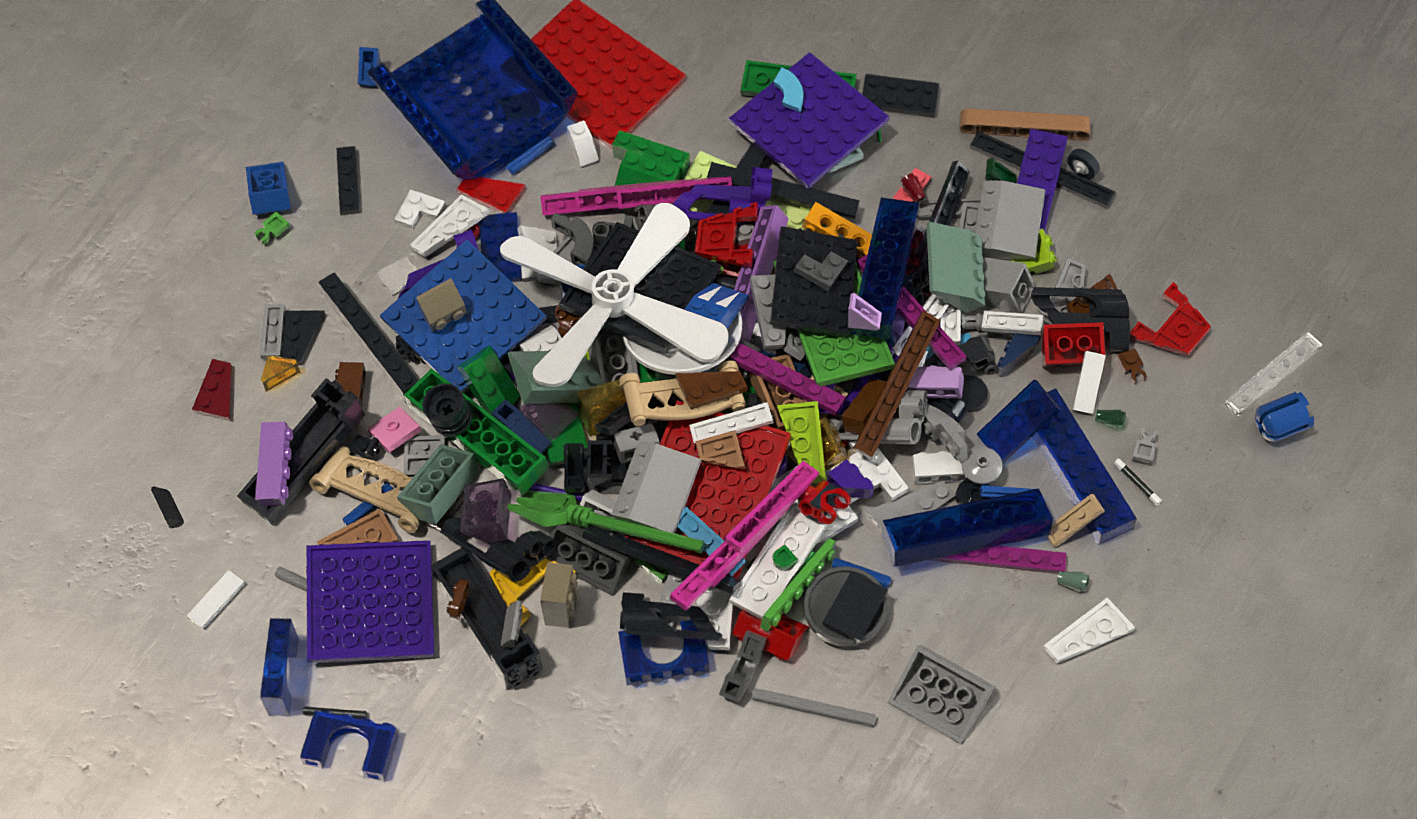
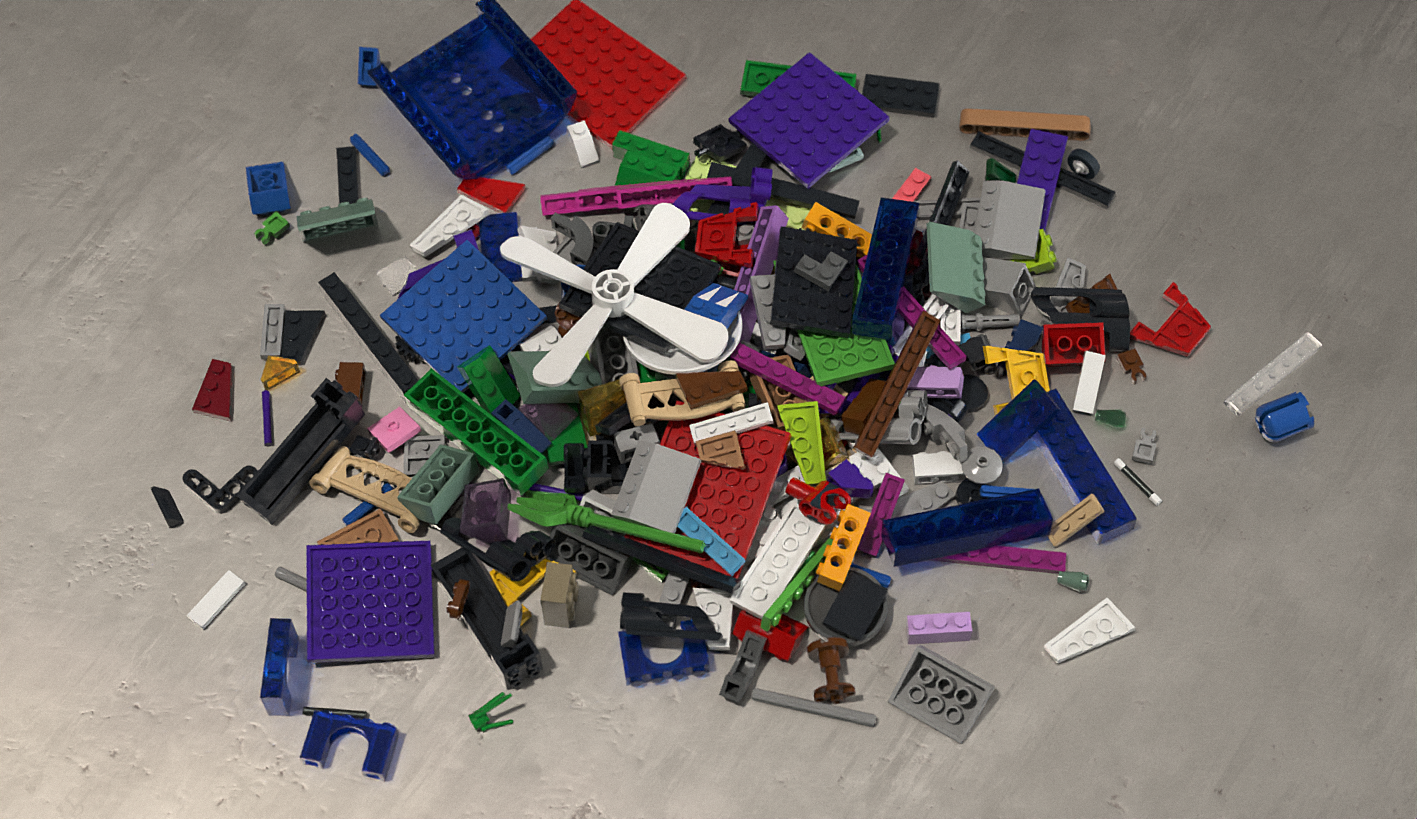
(217, 494): none -> black beam
(266, 418): none -> dark purple bar
(273, 463): medium lavender brick -> none
(336, 220): none -> sand green slope
(369, 154): none -> blue axle
(416, 205): white plate -> none
(441, 305): dark tan slope -> none
(447, 409): black wheel -> none
(480, 717): none -> green plant
(719, 143): none -> black plate
(744, 536): dark pink slope -> none
(784, 558): green tile -> none
(791, 88): medium azure tile -> none
(829, 656): none -> reddish brown piece
(835, 576): none -> light orange brick
(862, 314): lavender slope -> none
(881, 510): none -> magenta plate
(912, 186): dark red cone -> none
(938, 628): none -> lavender brick
(1012, 323): white tile -> none
(1021, 369): none -> yellow wing

